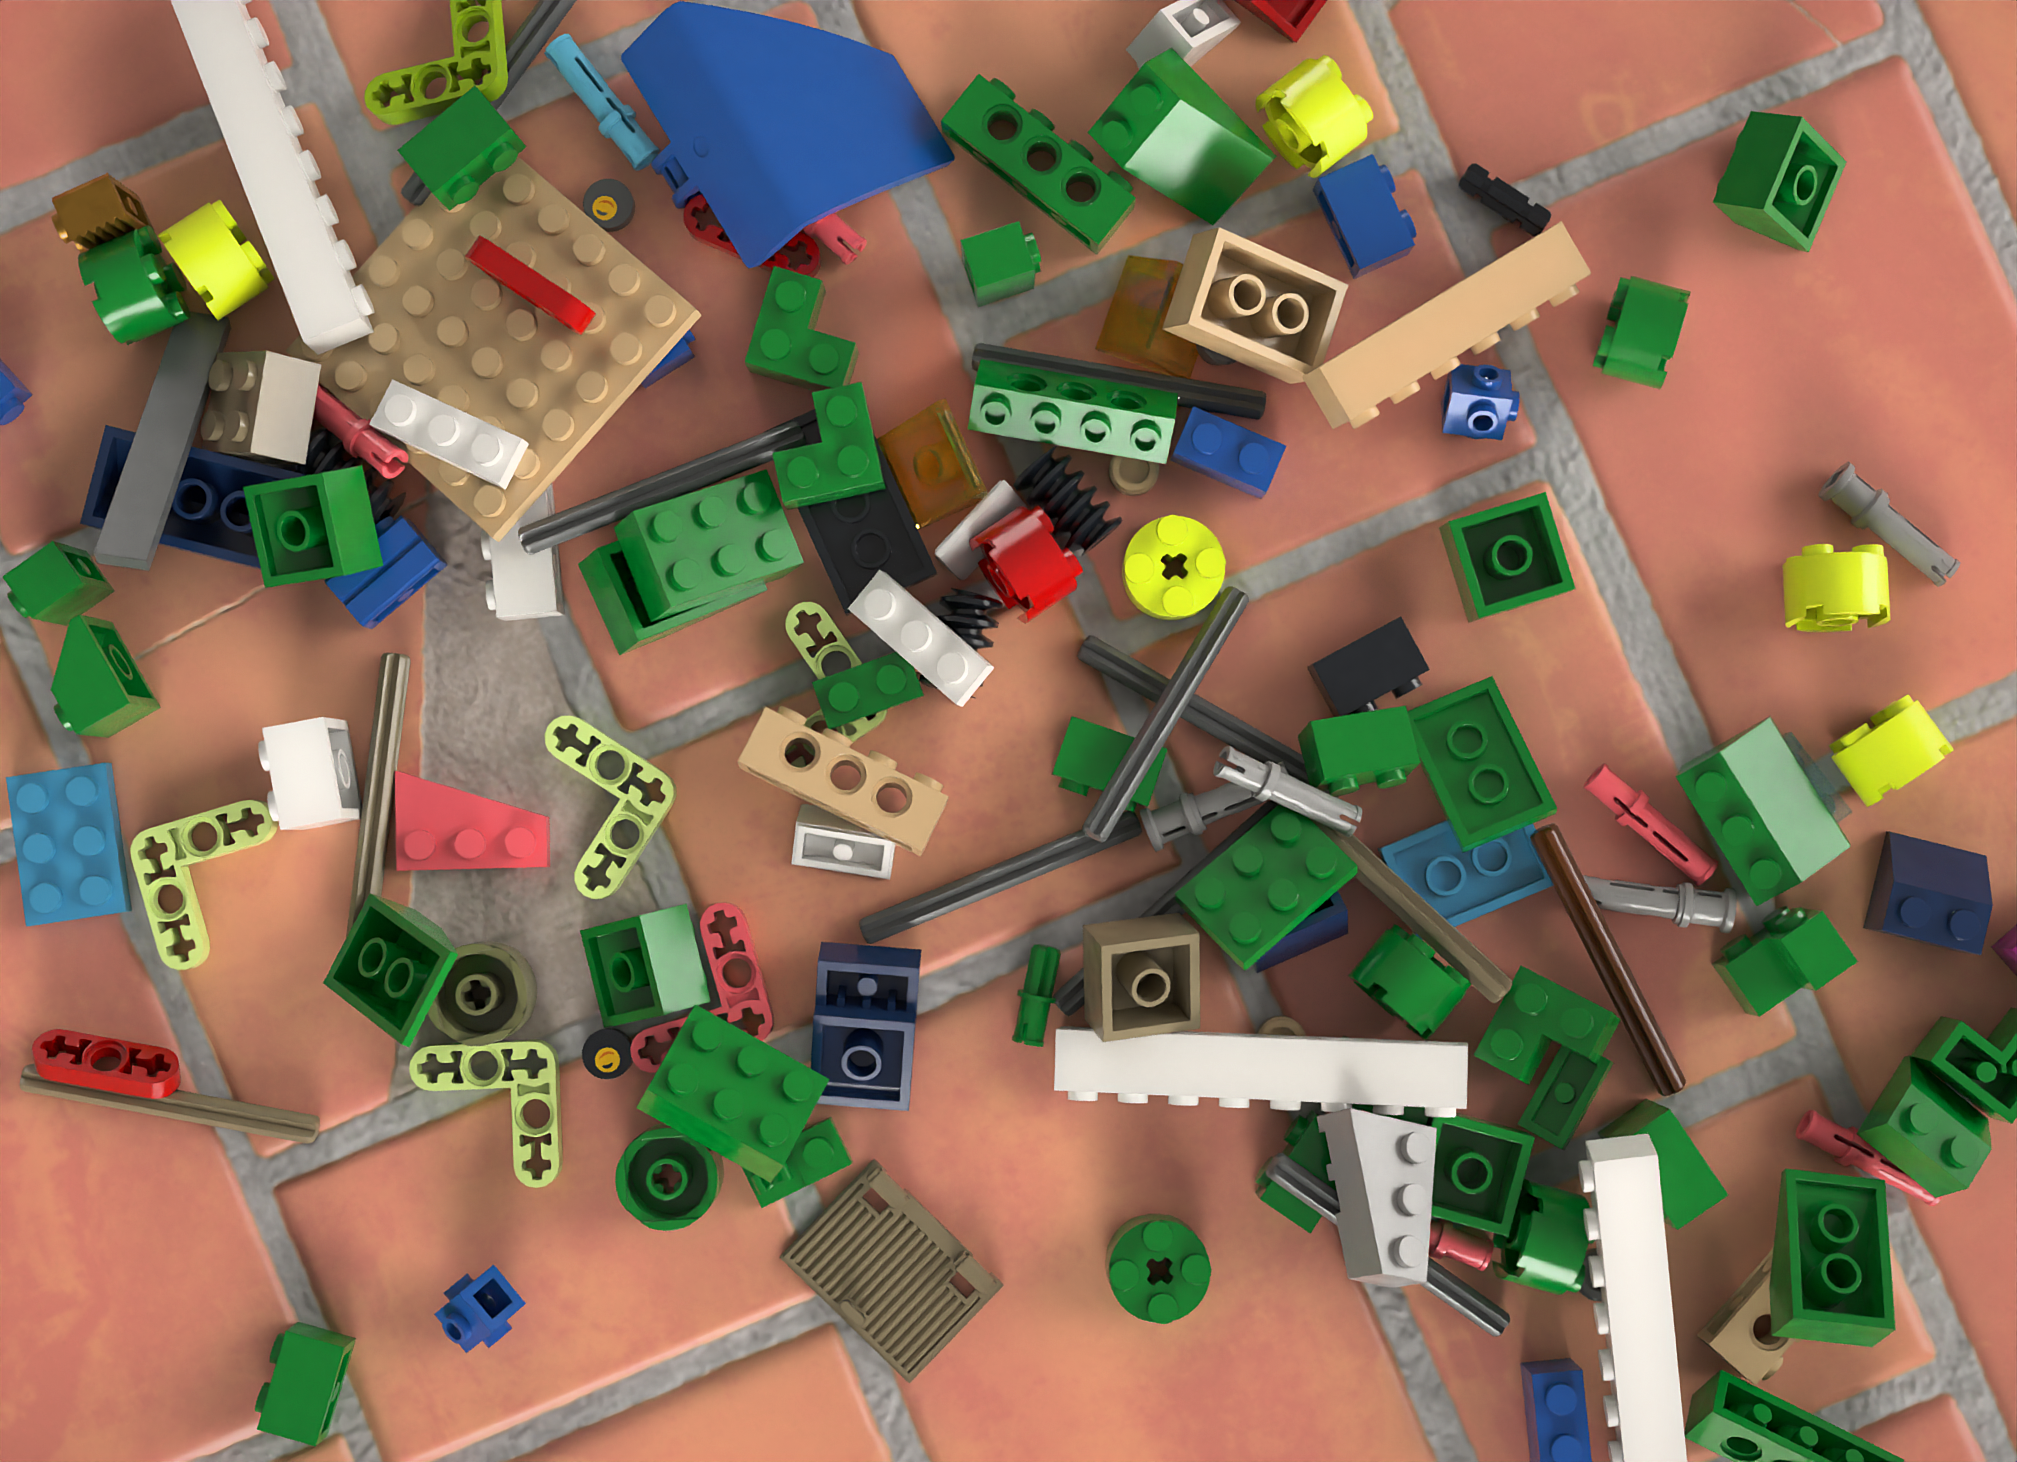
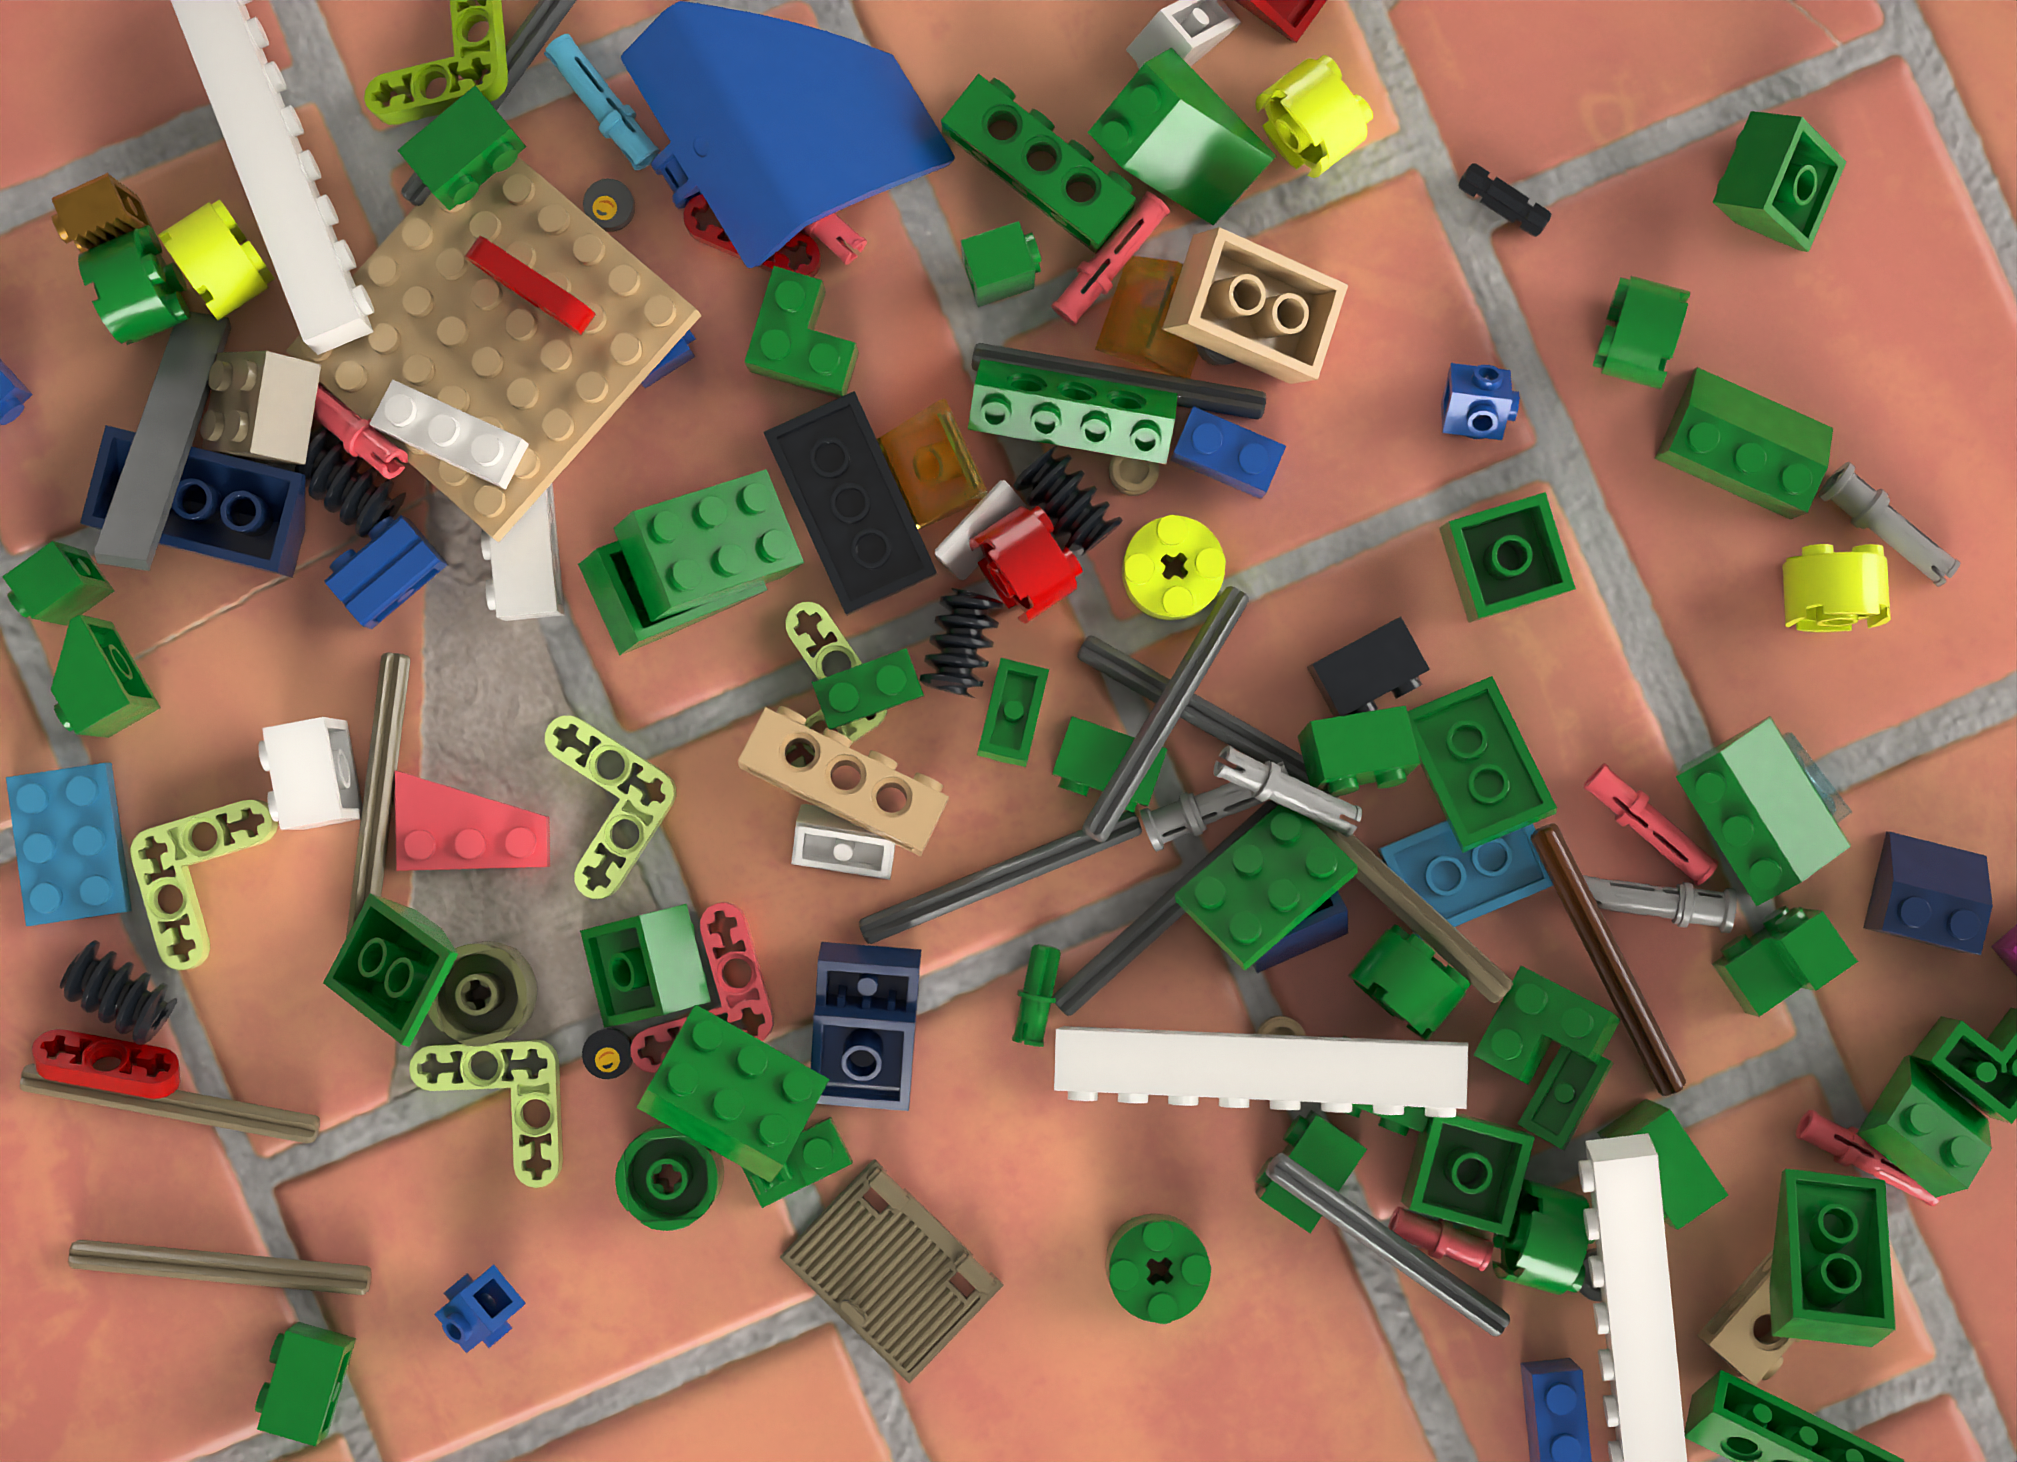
(116, 994): none -> black piece
(220, 1267): none -> dark tan axle
(313, 527): green slope -> none
(660, 488): dark grey axle -> none
(845, 459): green brick -> none
(921, 638): white plate -> none
(1013, 712): none -> green plate
(1072, 302): none -> coral pin
(1141, 977): dark tan brick -> none
(1365, 215): blue brick -> none
(1383, 1194): wedge -> none
(1447, 326): tan brick -> none
(1747, 445): none -> green slope
(1892, 752): neon yellow brick -> none

